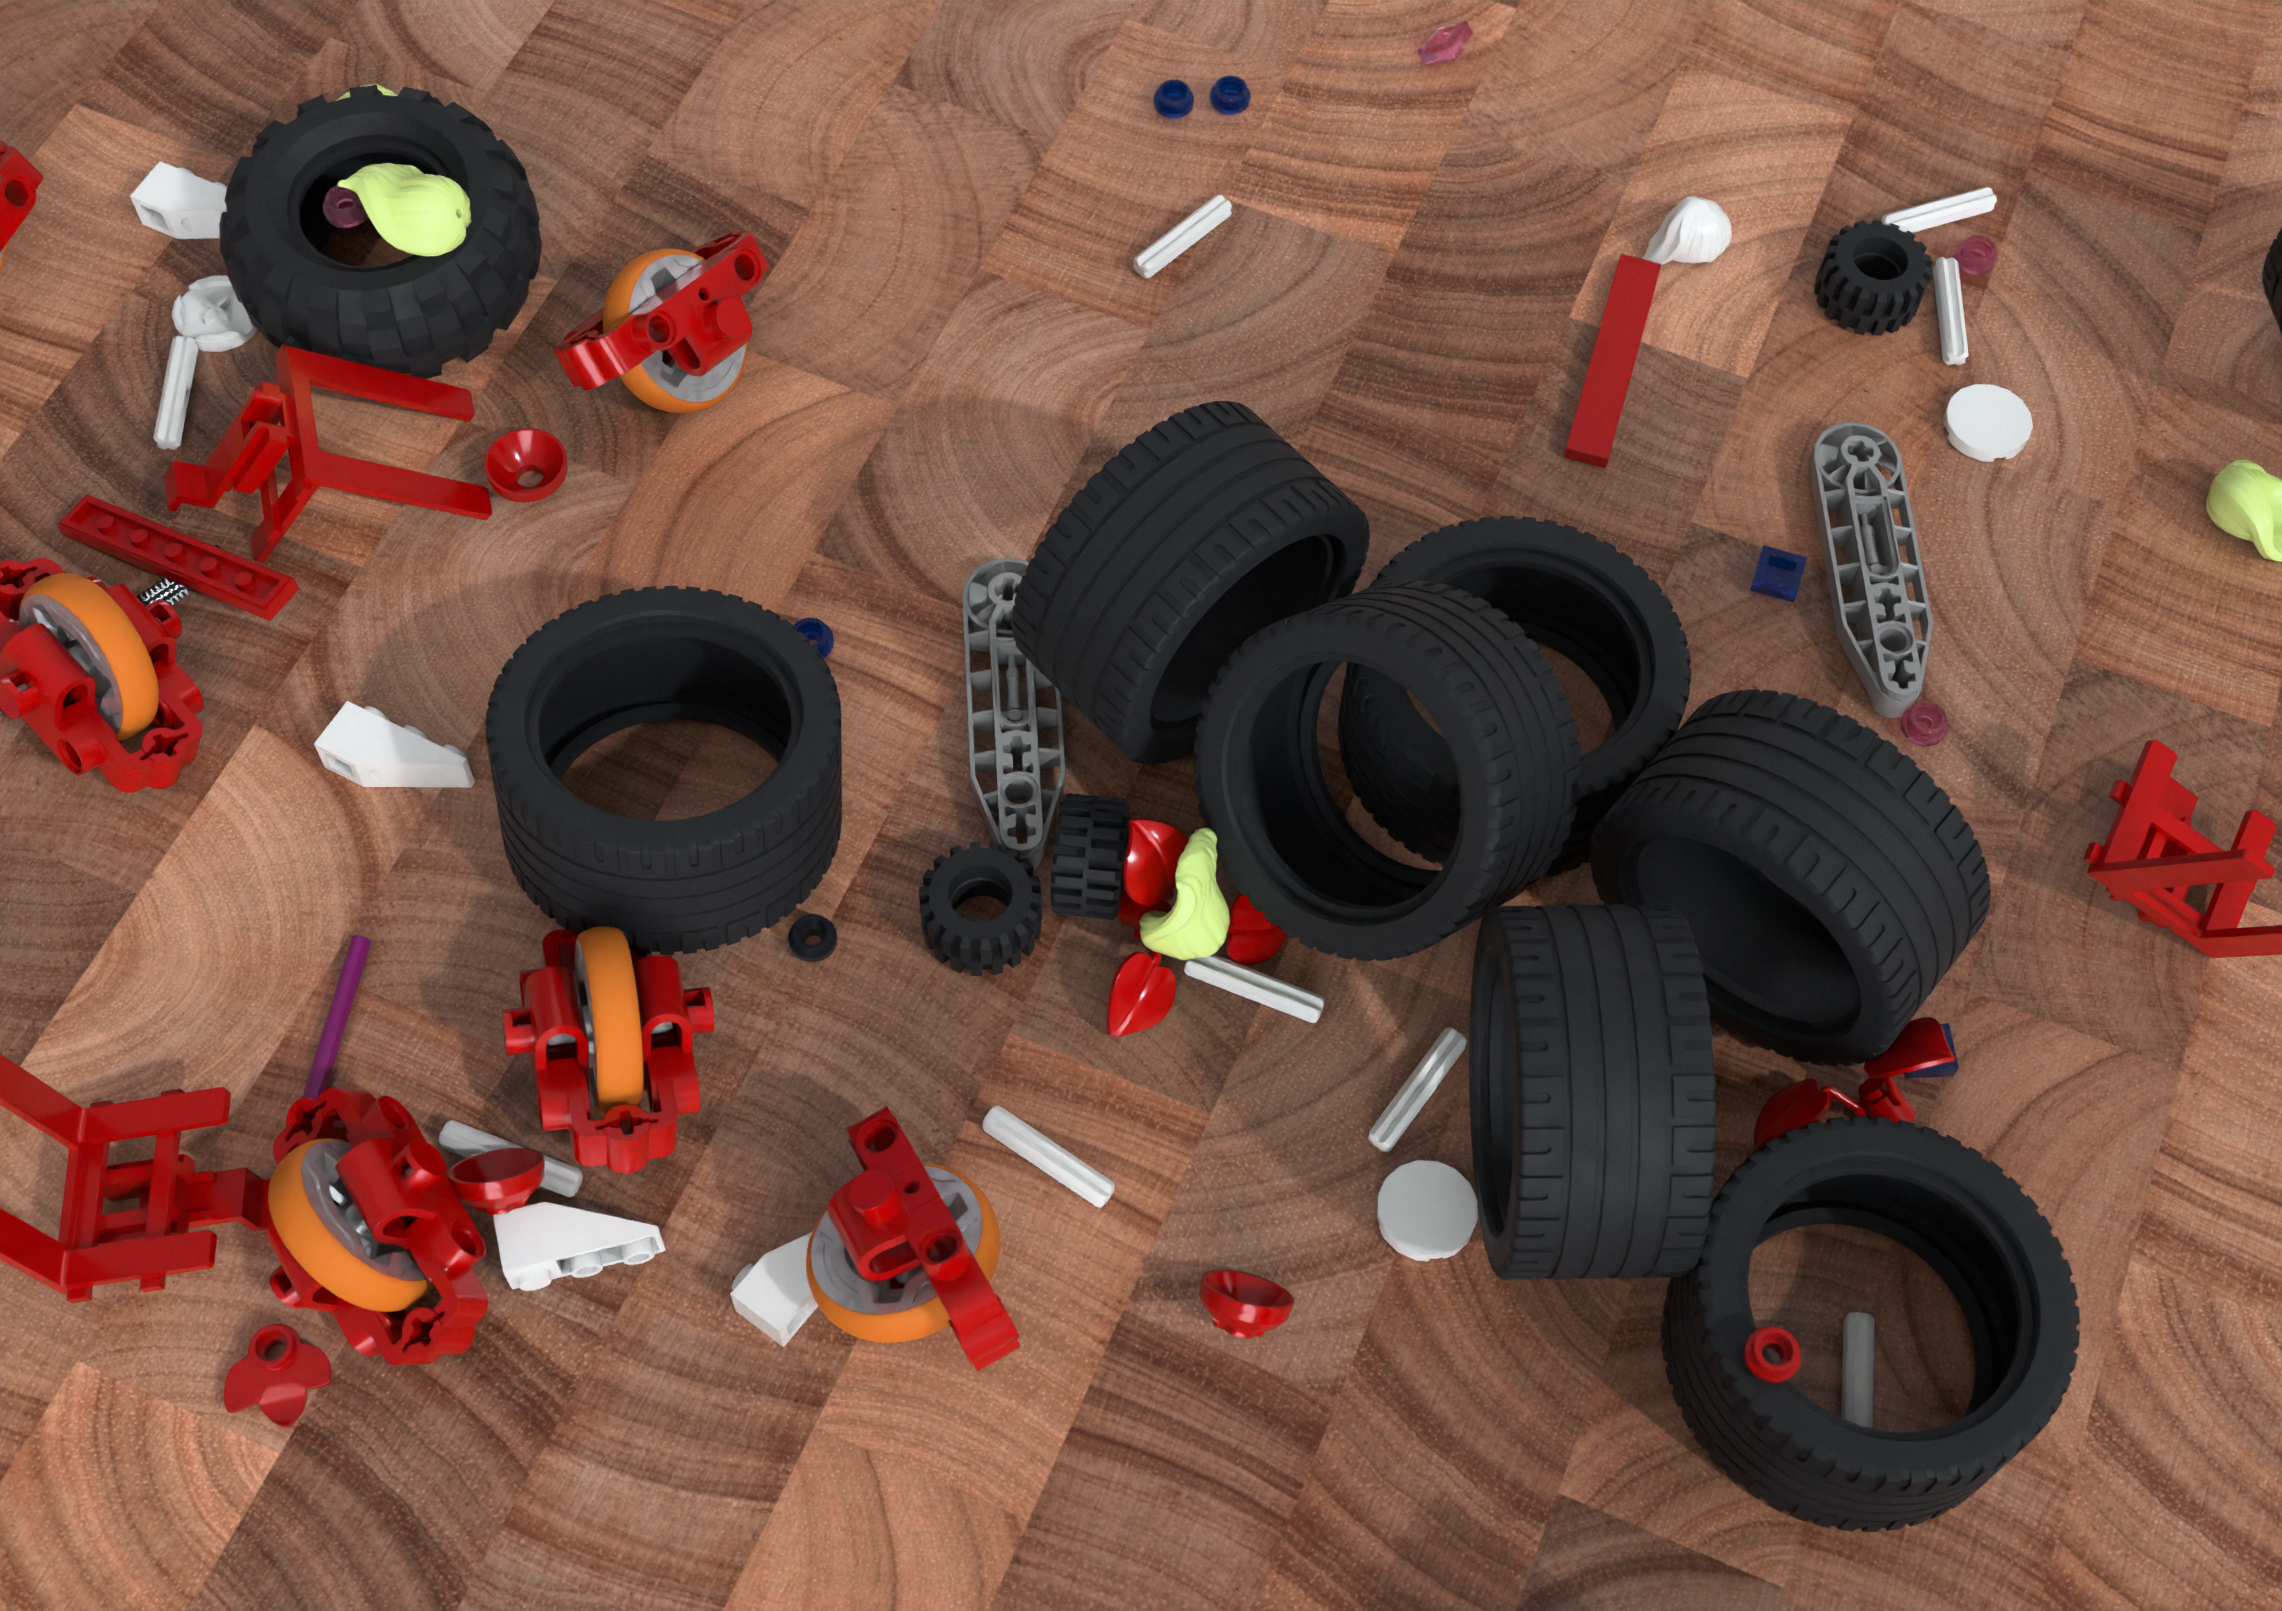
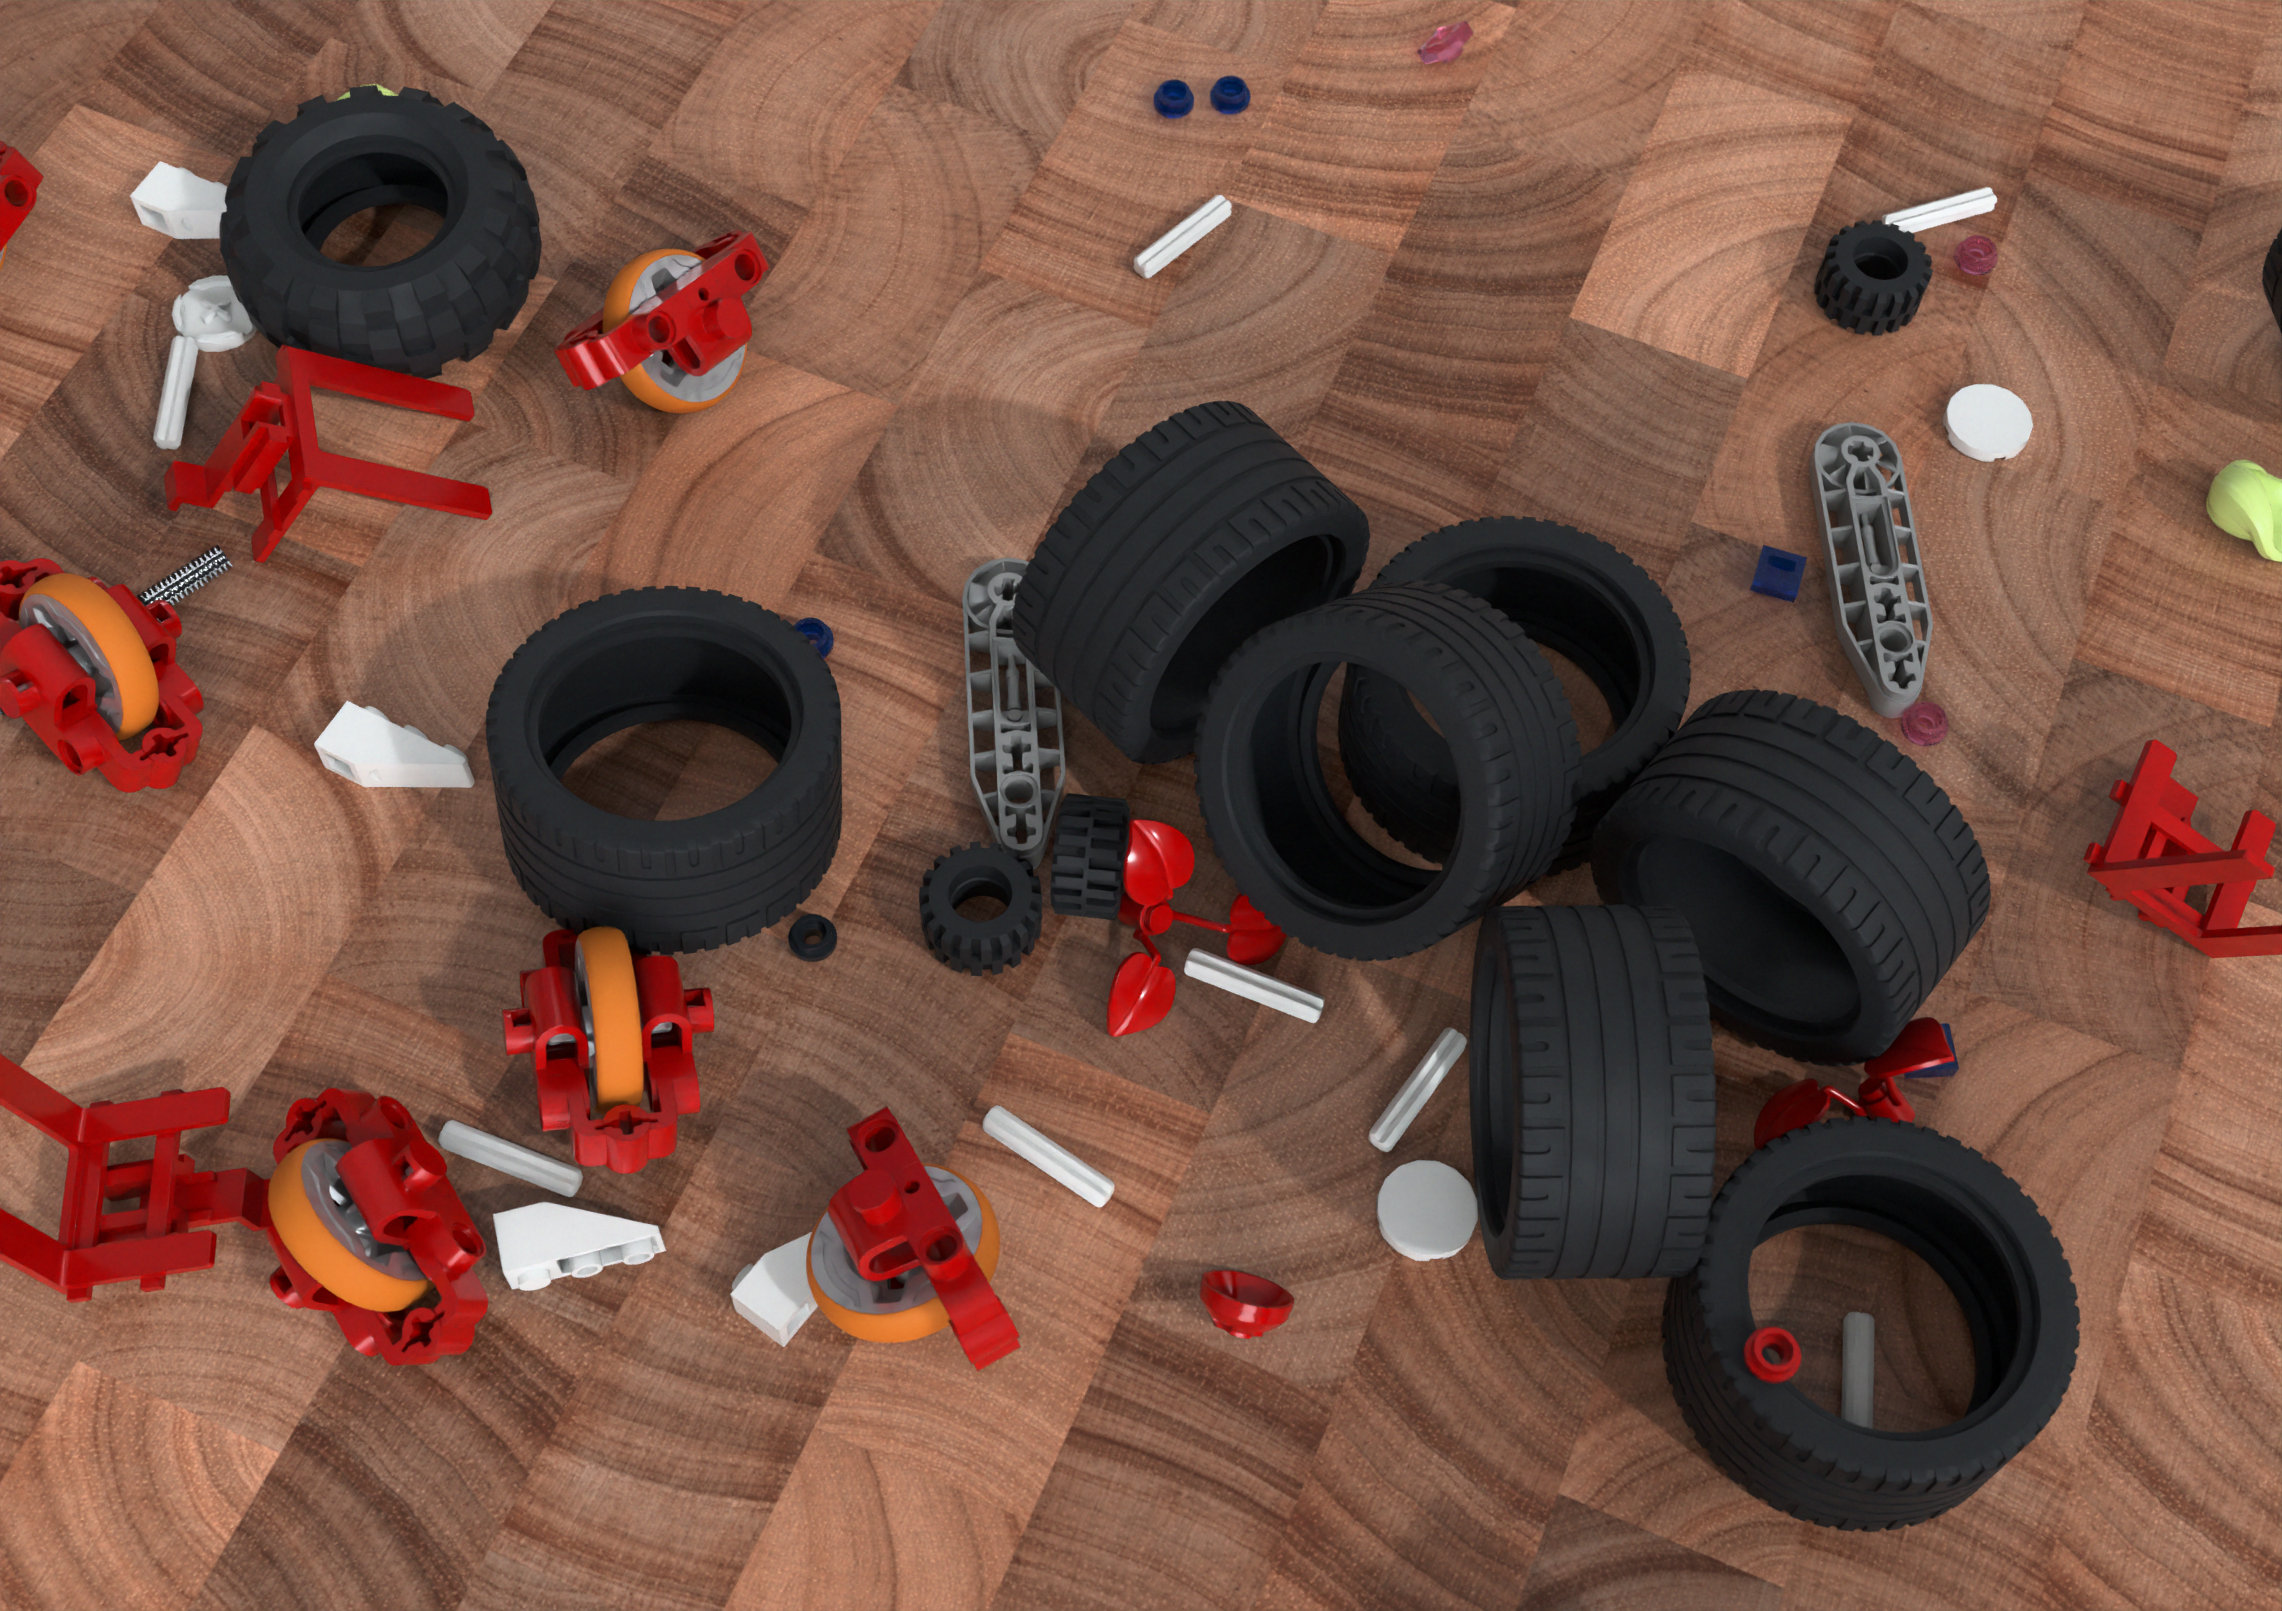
(178, 557): red tile -> none
(278, 1383): red plate -> none
(337, 1017): magenta bar -> none
(343, 208): clear pink plate -> none
(412, 208): yellowish green piece -> none
(498, 1179): red piece -> none
(524, 452): red piece -> none
(1200, 915): yellowish green piece -> none
(1612, 361): red tile -> none
(1691, 233): white hair -> none
(1950, 311): white axle -> none

